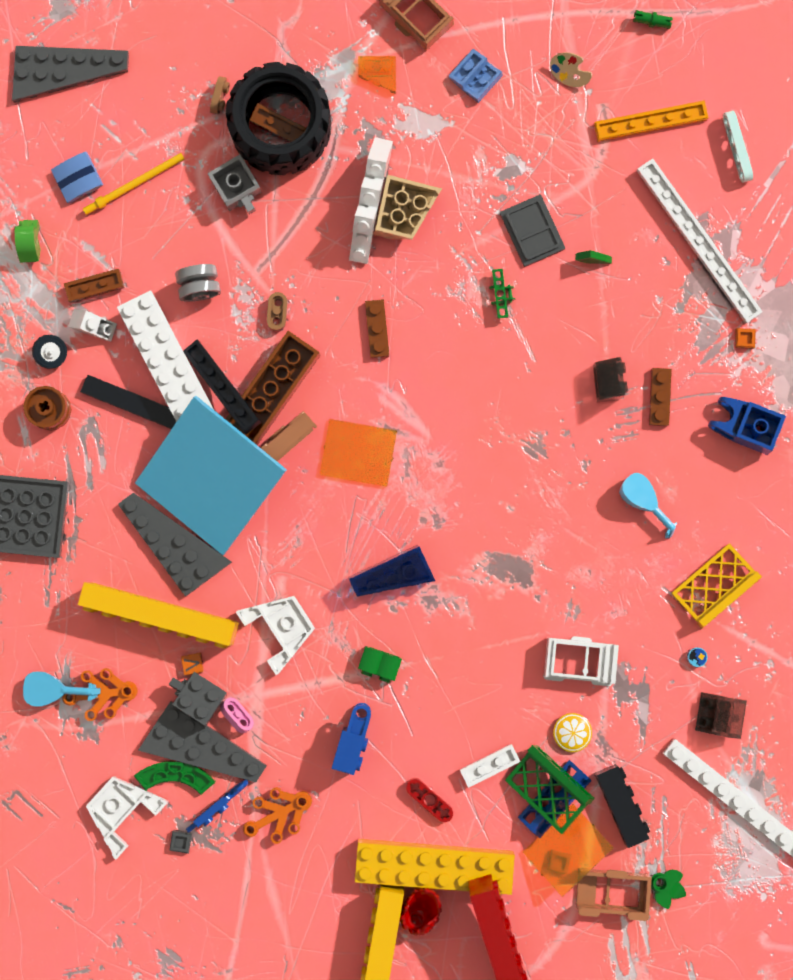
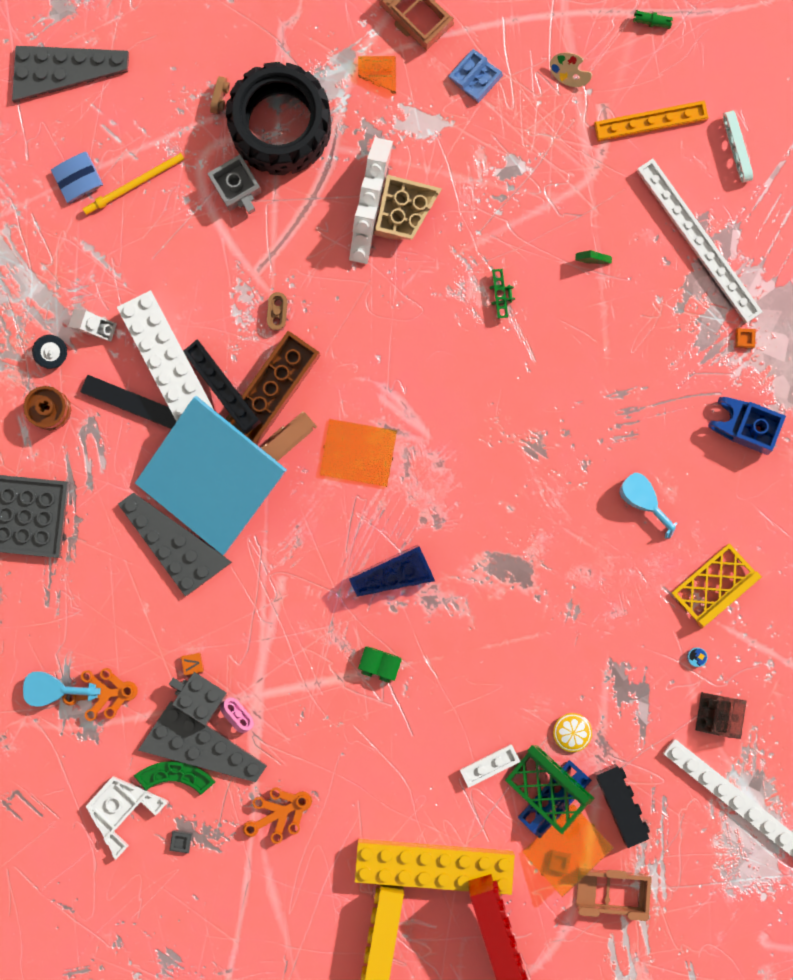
(27, 241): bright green brick -> none
(94, 285): dark orange plate -> none
(158, 613): yellow brick -> none
(197, 282): light grey wheel -> none
(220, 806): blue plate -> none
(276, 123): dark orange plate -> none
(286, 622): white wing -> none
(352, 742): blue brick -> none
(377, 328): dark orange plate -> none
(415, 794): red beam -> none
(423, 909): red piece -> none
(532, 230): dark grey piece -> none
(606, 663): white piece -> none
(609, 380): clear smoke slope -> none
(660, 397): dark orange plate -> none
(669, 888): green plate -> none

